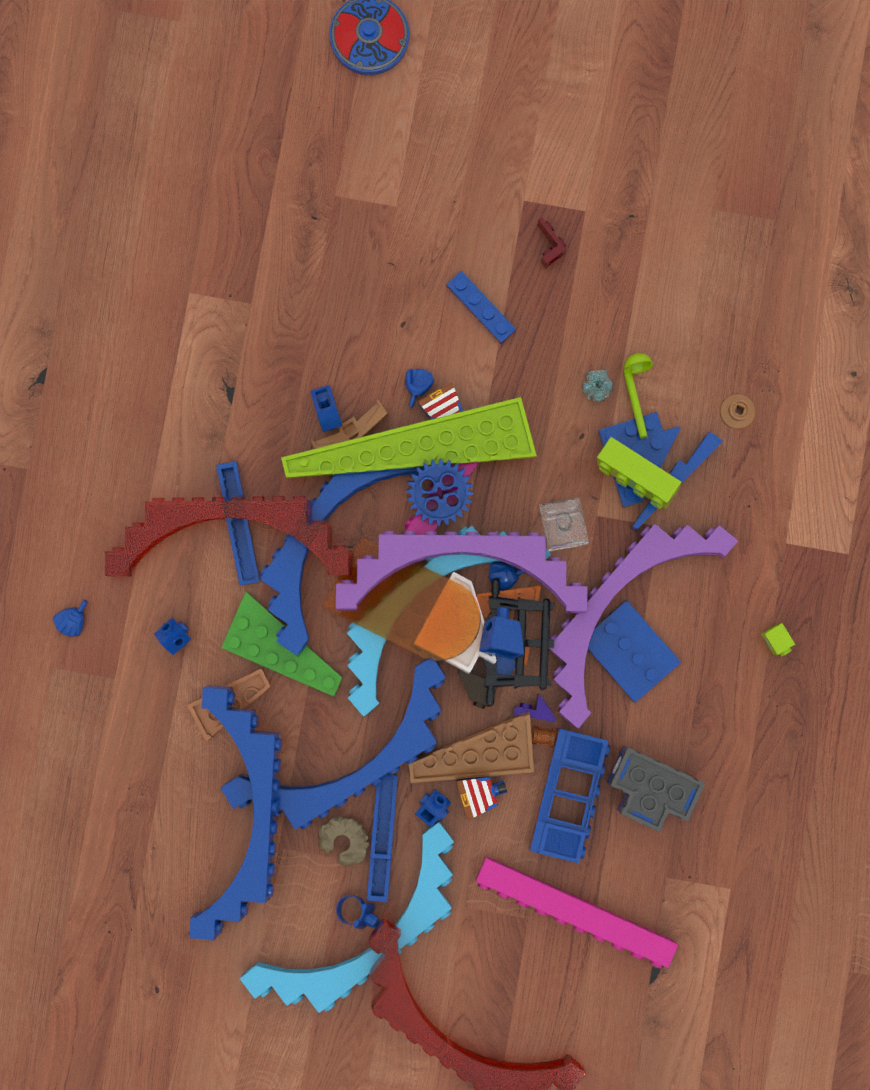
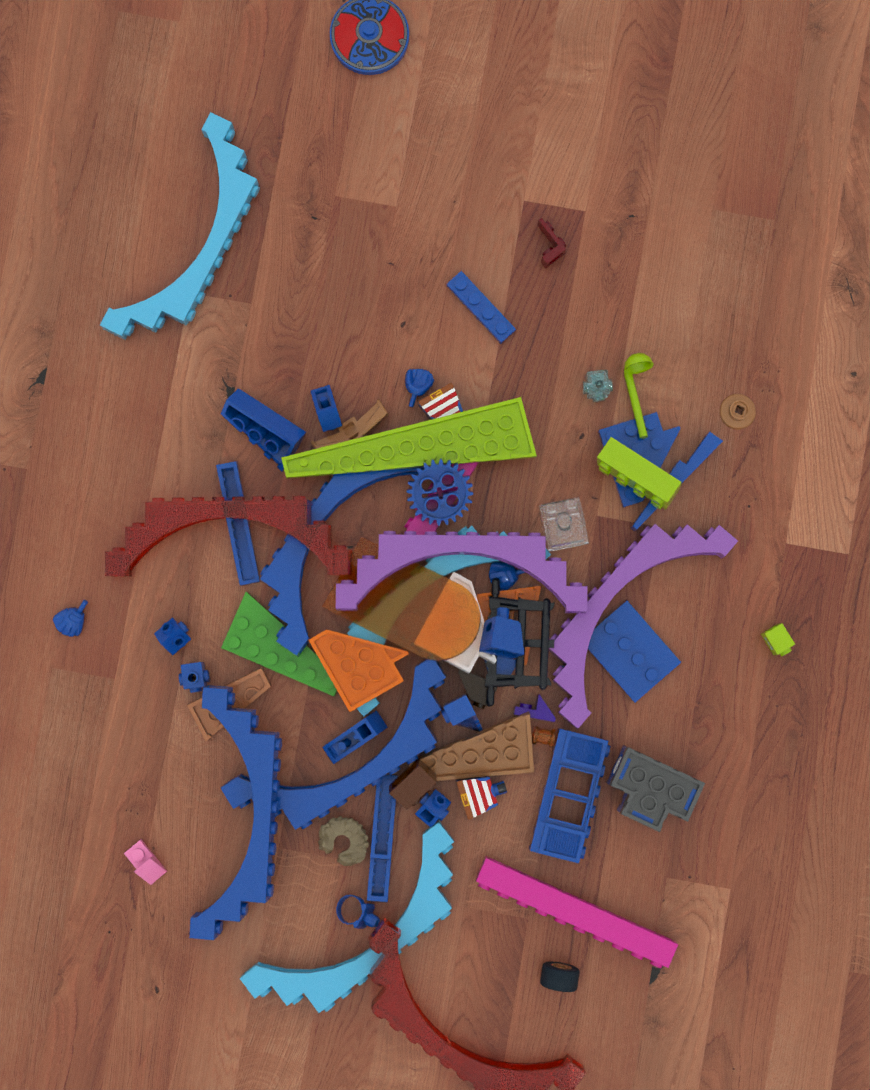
(145, 862): none -> bright pink slope
(184, 294): none -> medium azure arch
(188, 671): none -> blue brick
(263, 426): none -> blue wedge
(355, 737): none -> blue slope
(357, 666): none -> orange wing
(413, 784): none -> reddish brown brick
(461, 713): none -> blue wedge
(559, 976): none -> black wheel

